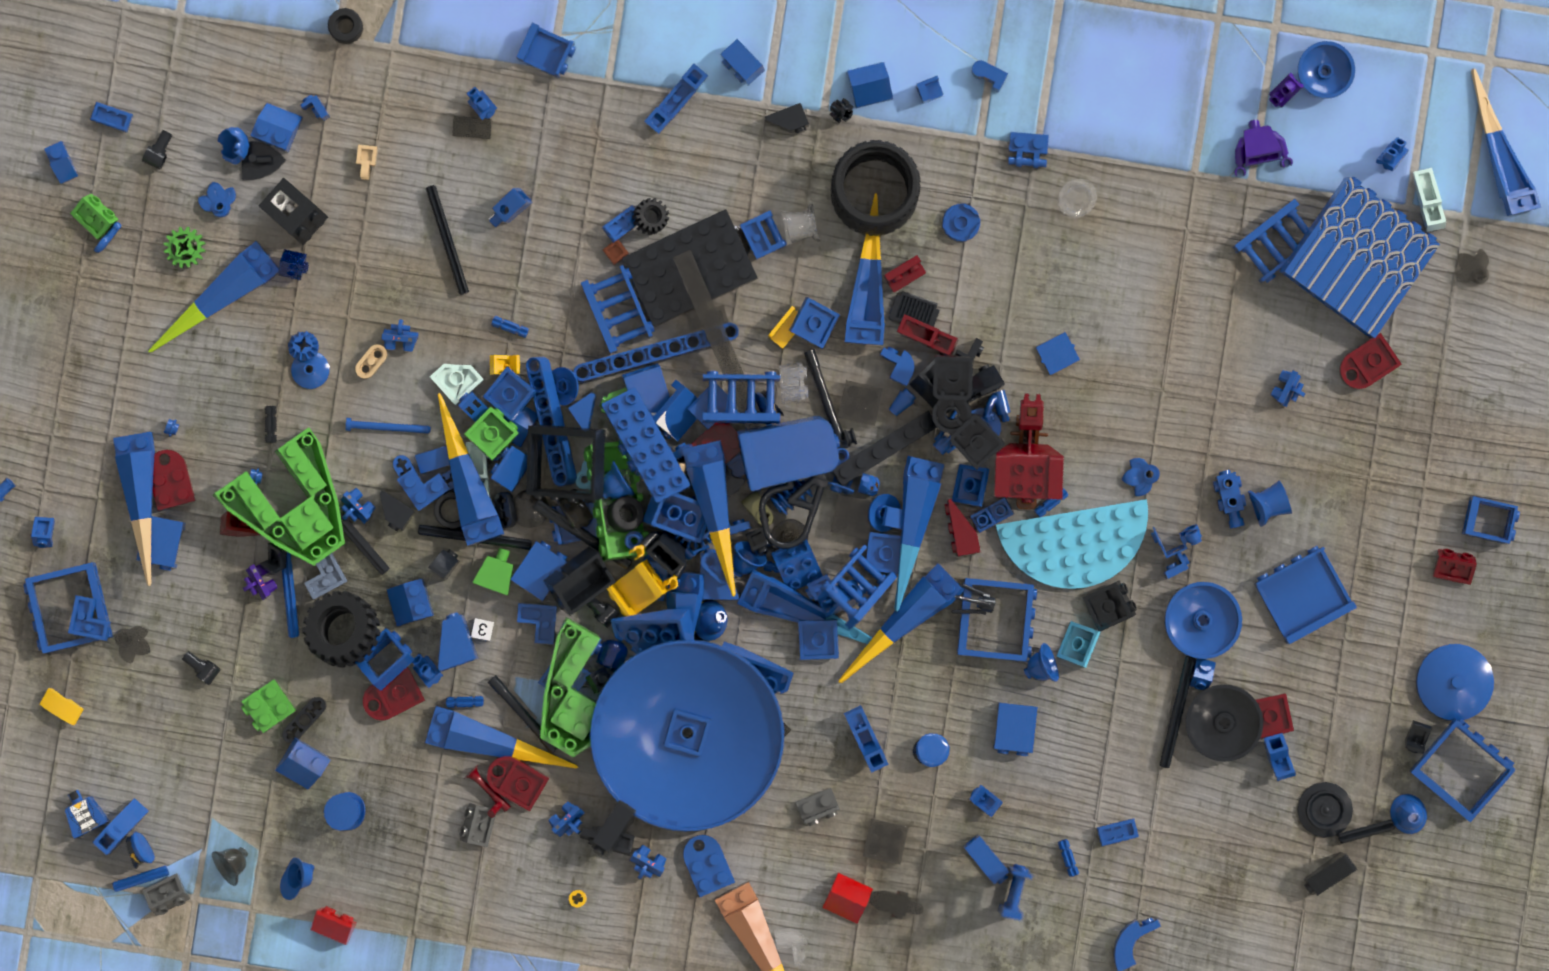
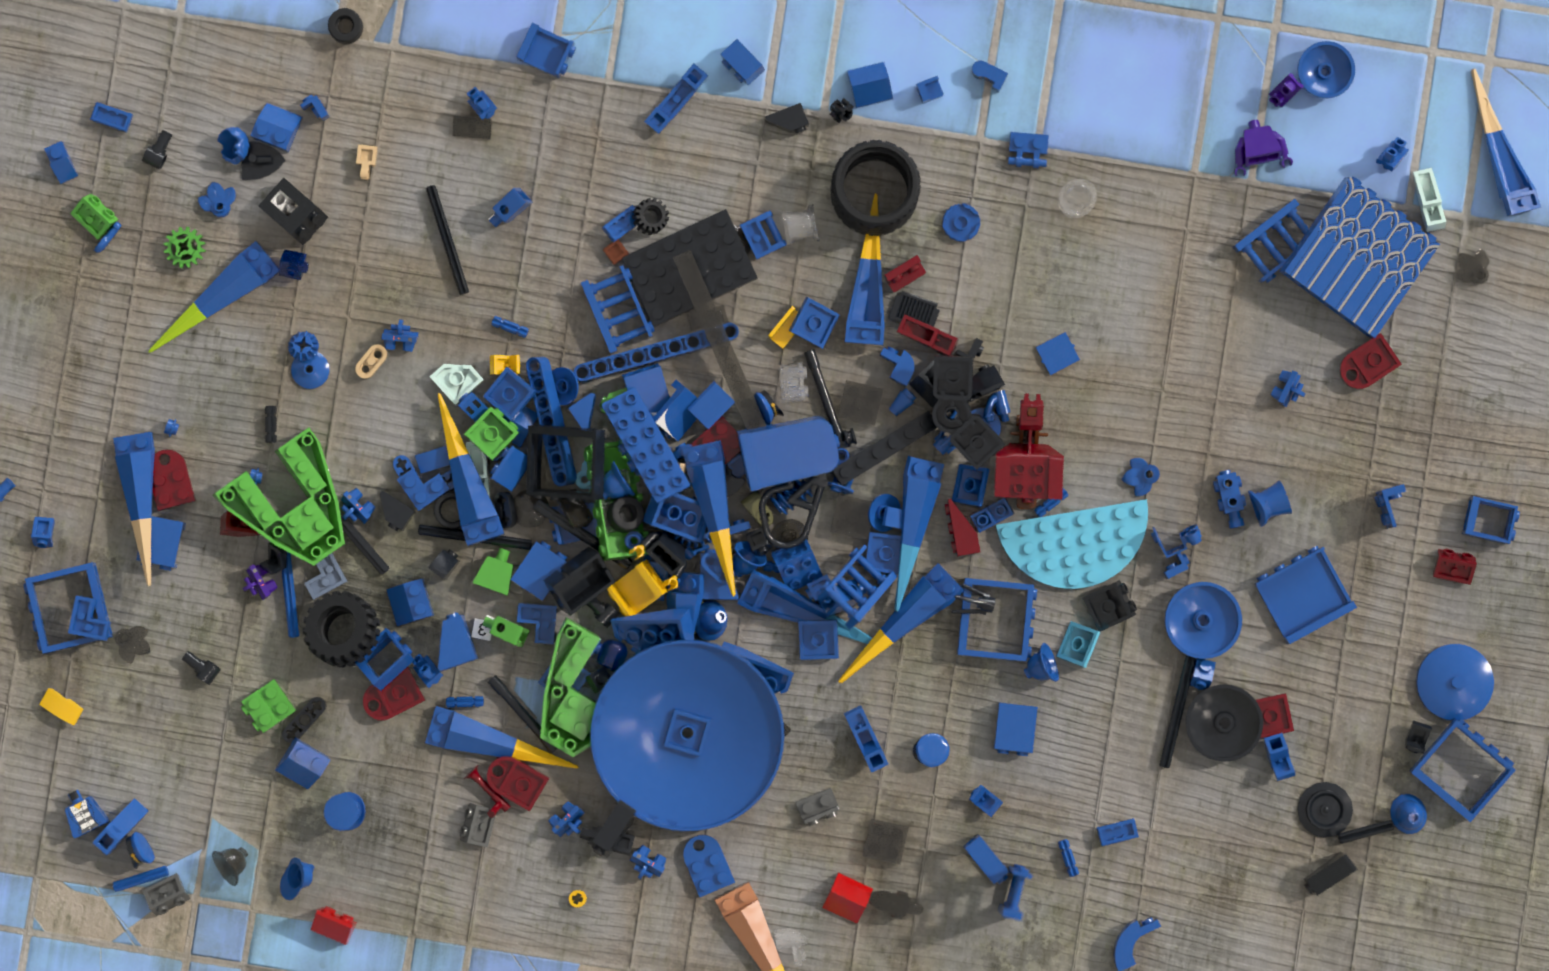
(386, 426): blue bar -> none
(513, 632): none -> bright green torso
(750, 415): blue fence -> none
(869, 485): blue rock -> none
(1382, 501): none -> blue bracket

